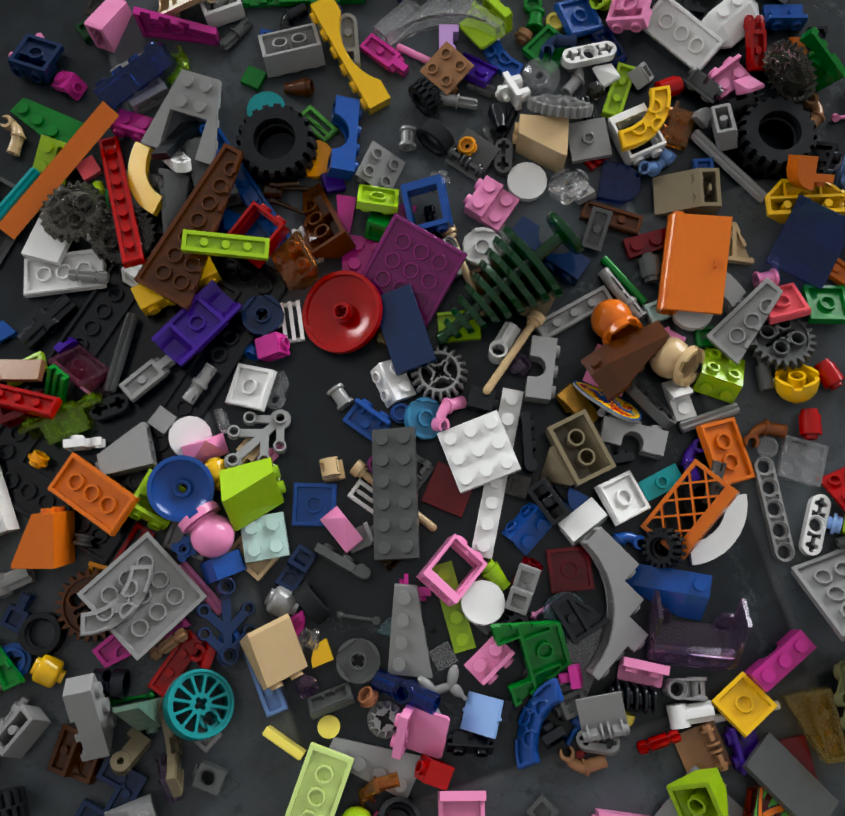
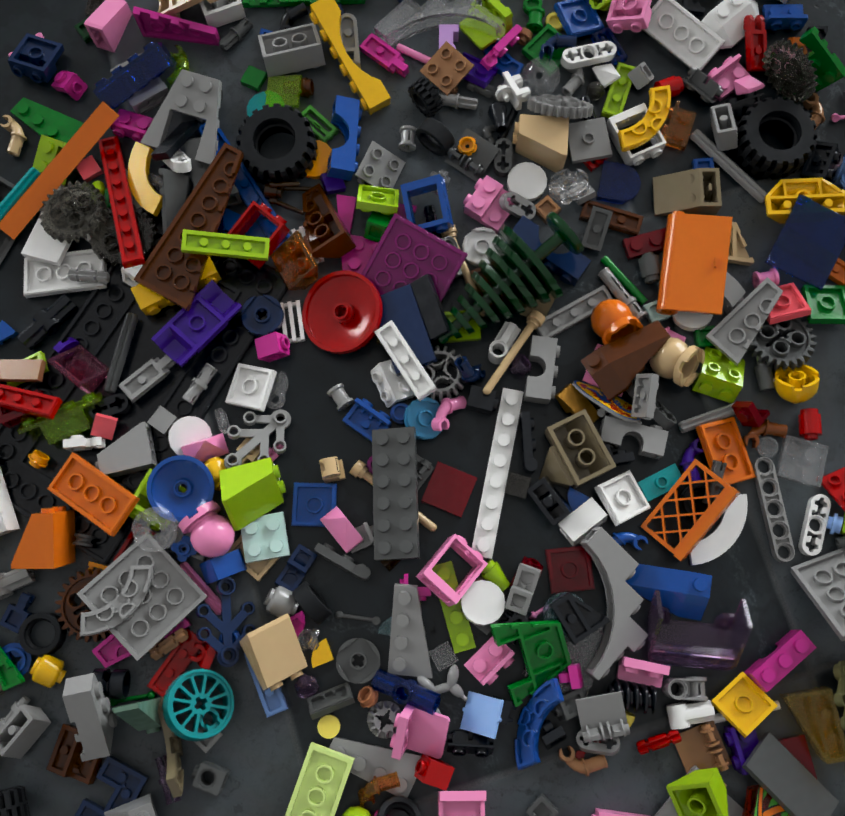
(54, 382): green tile -> none
(104, 426): none -> coral tile
(131, 753): dark tan leg -> none
(142, 531): none -> clear plate
(250, 352): blue hinge -> none
(284, 90): none -> clear neon green piece
(284, 742): light yellow tile -> none
(355, 489): white tile -> none
(405, 360): none -> white tile
(430, 307): none -> black tile
(469, 372): none -> dark blue piece
(478, 452): white plate -> none
(500, 48): none -> dark pink hinge
(520, 202): none -> light grey beam
(527, 528): blue bracket -> none
(545, 206): none -> medium nougat tile
(576, 722): blue hand -> none
(645, 396): none -> light grey bracket
(653, 168): medium blue piece -> none
(675, 548): black tyre -> none
(679, 400): white slope -> none
(702, 117): light grey tile -> none
(748, 413): none -> dark red bracket
(802, 172): orange brick -> none
(829, 374): red brick -> none

